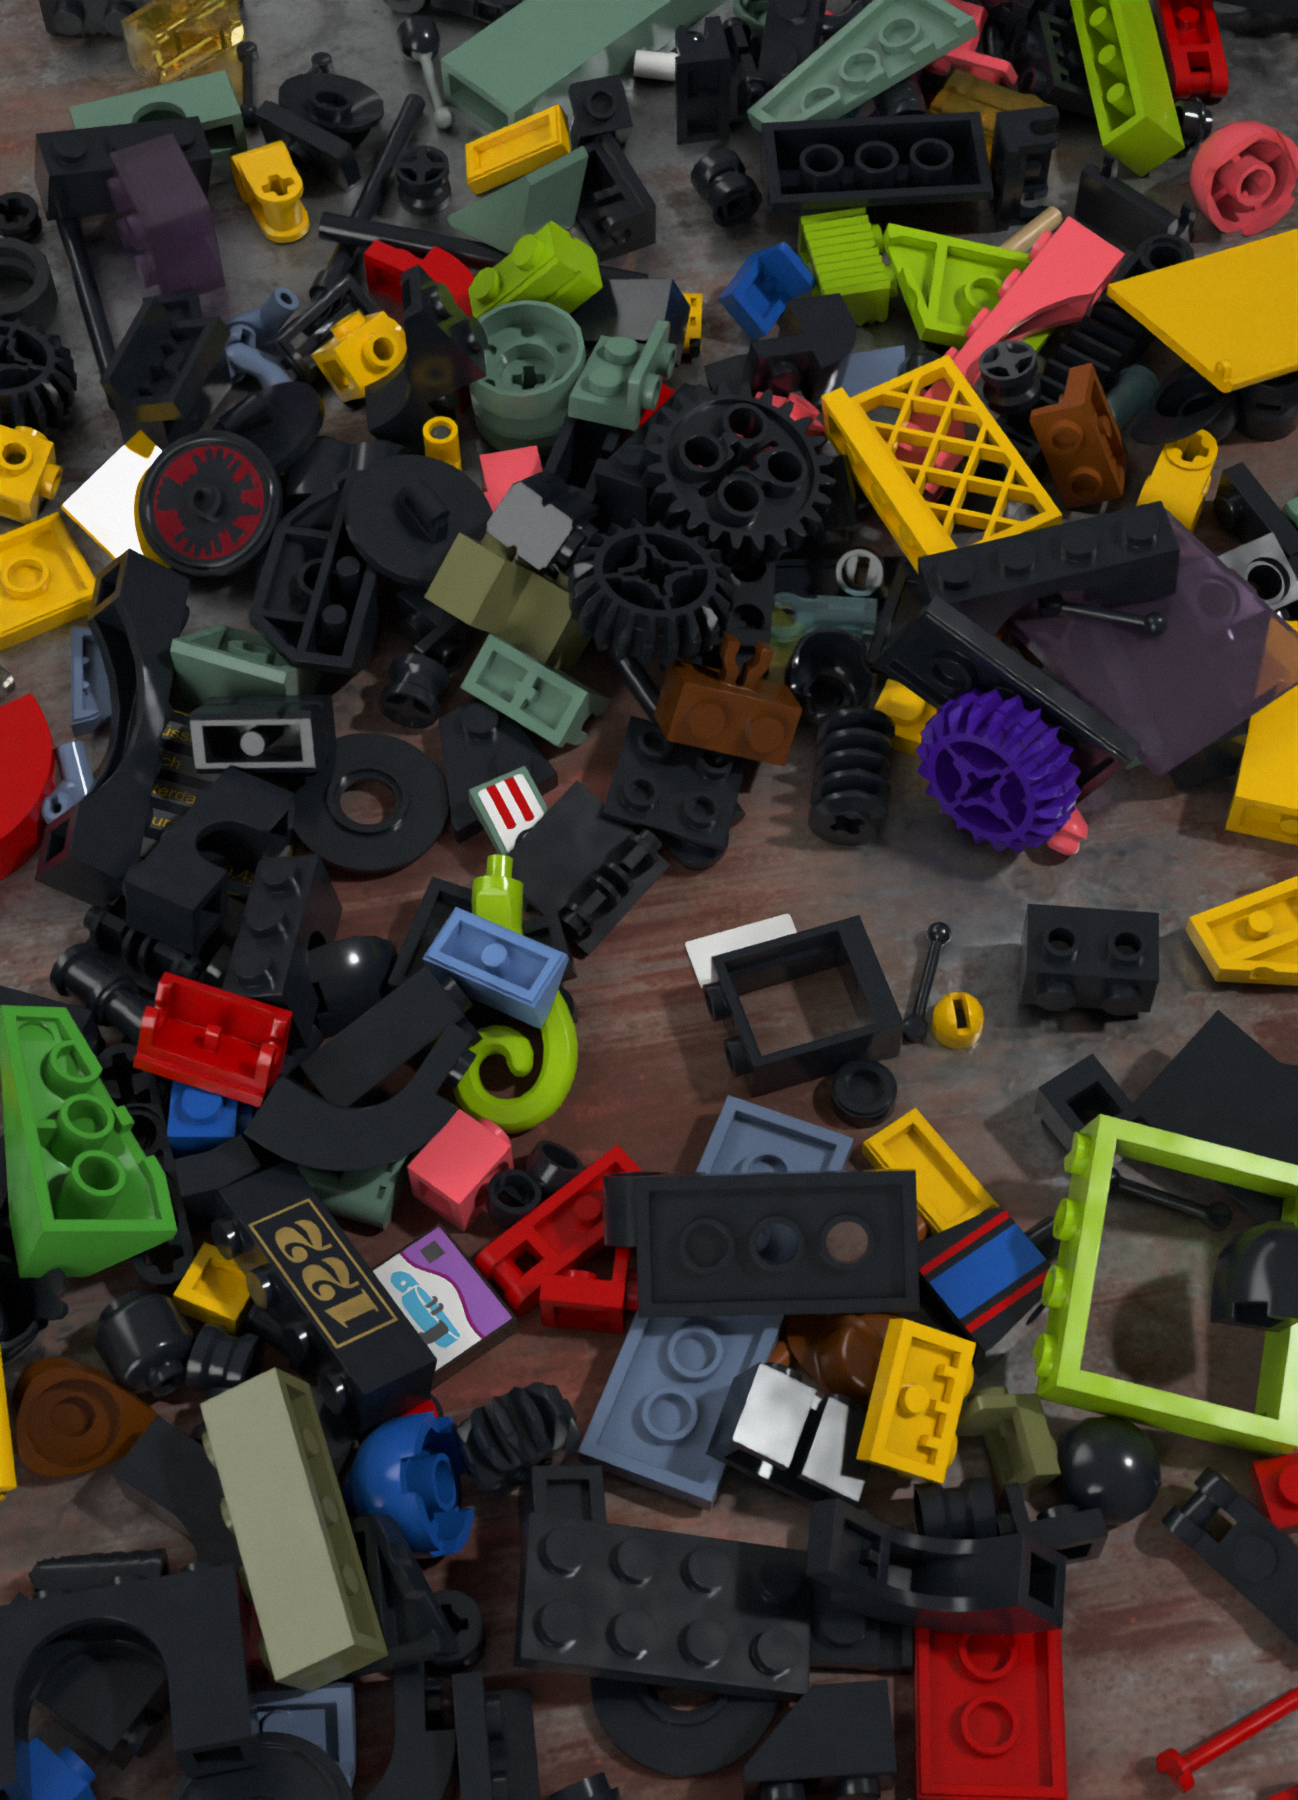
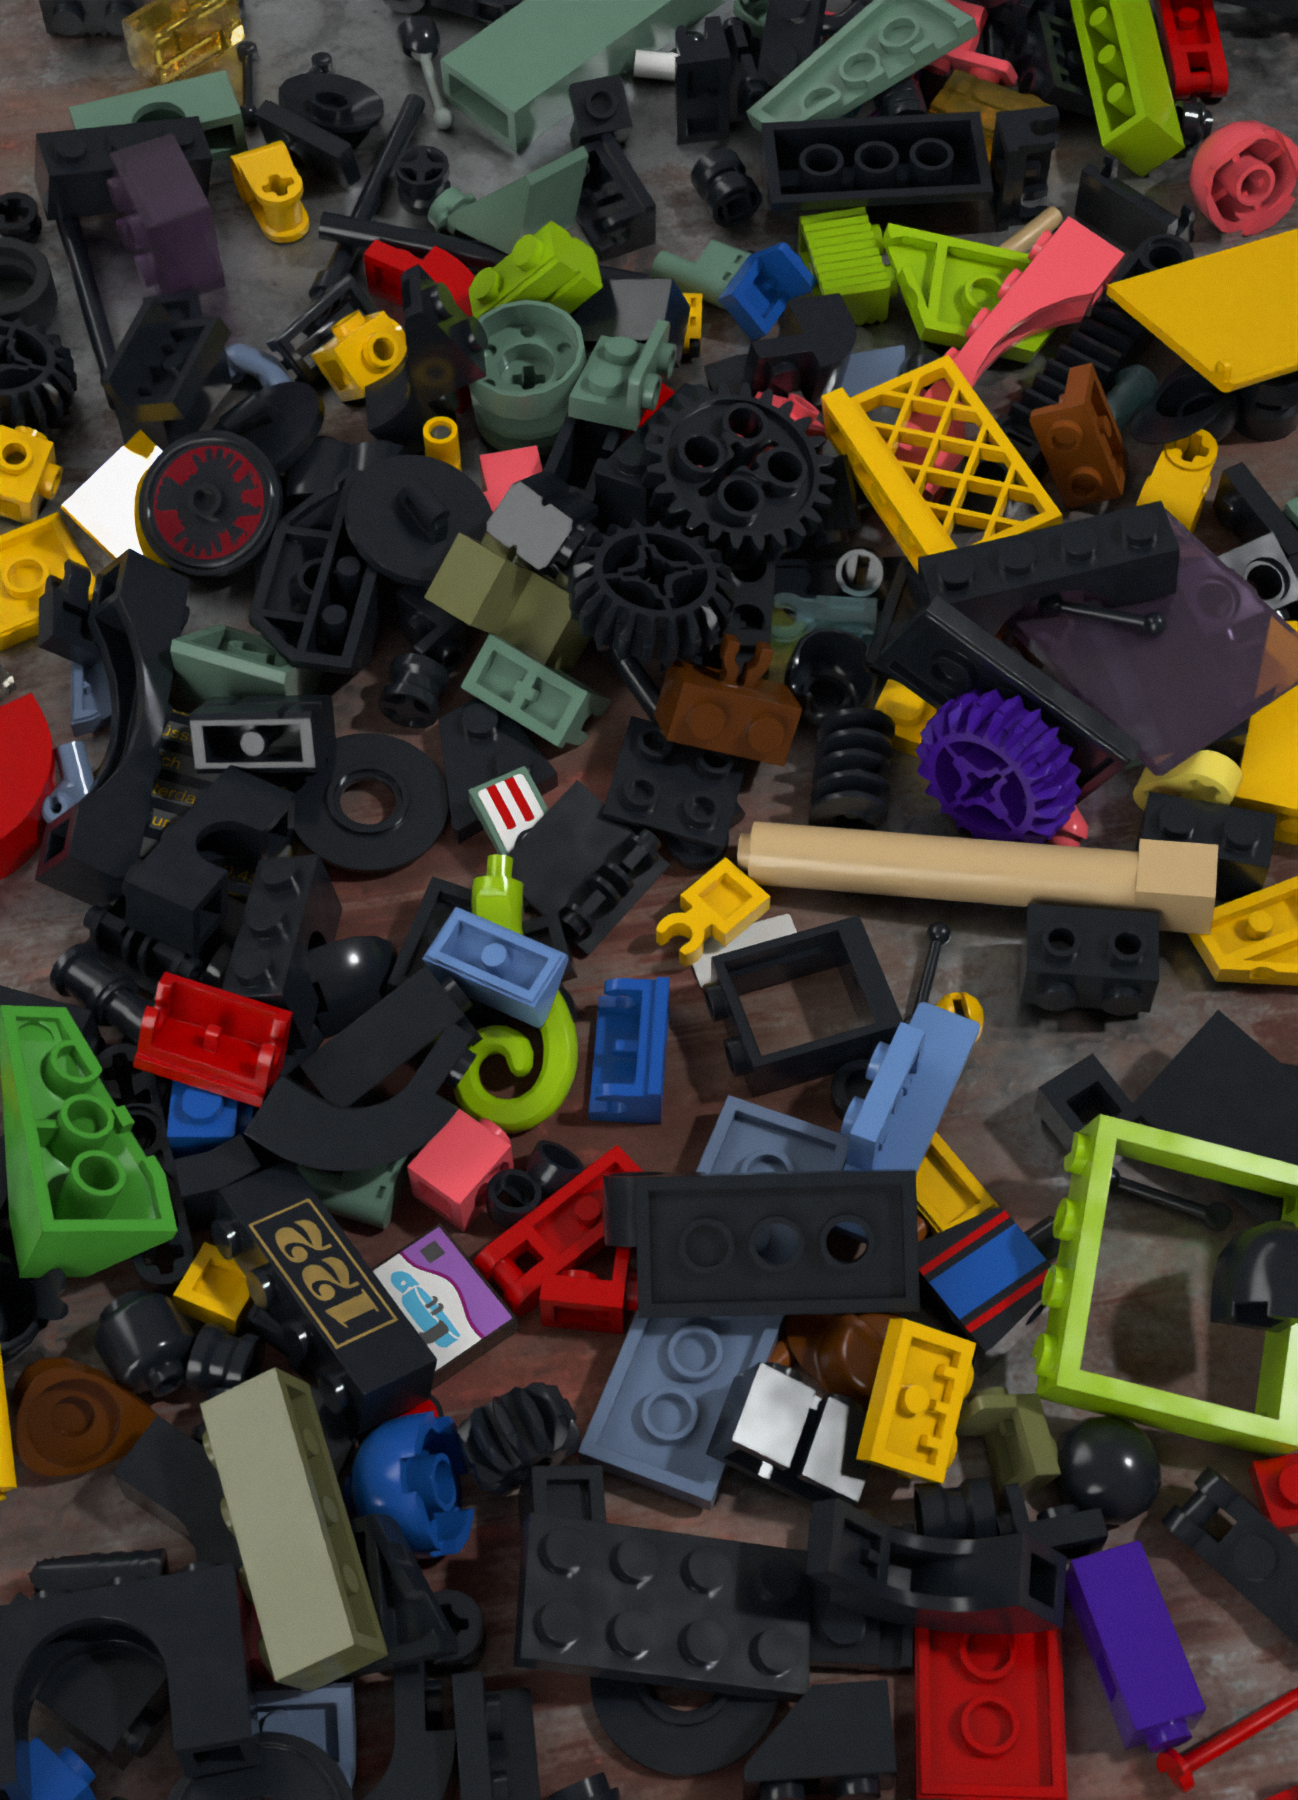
(65, 615): none -> black plate
(264, 322): sand blue arm -> none
(445, 205): none -> sand green plate
(517, 149): yellow tile -> none
(630, 1051): none -> blue hinge
(707, 275): none -> sand green piece
(716, 906): none -> yellow plate
(907, 1095): none -> medium blue bracket
(1010, 377): black wheel -> none
(1134, 1647): none -> dark purple brick
(1158, 878): none -> tan brick
(1202, 777): none -> light yellow beam
(1241, 836): none -> black piece

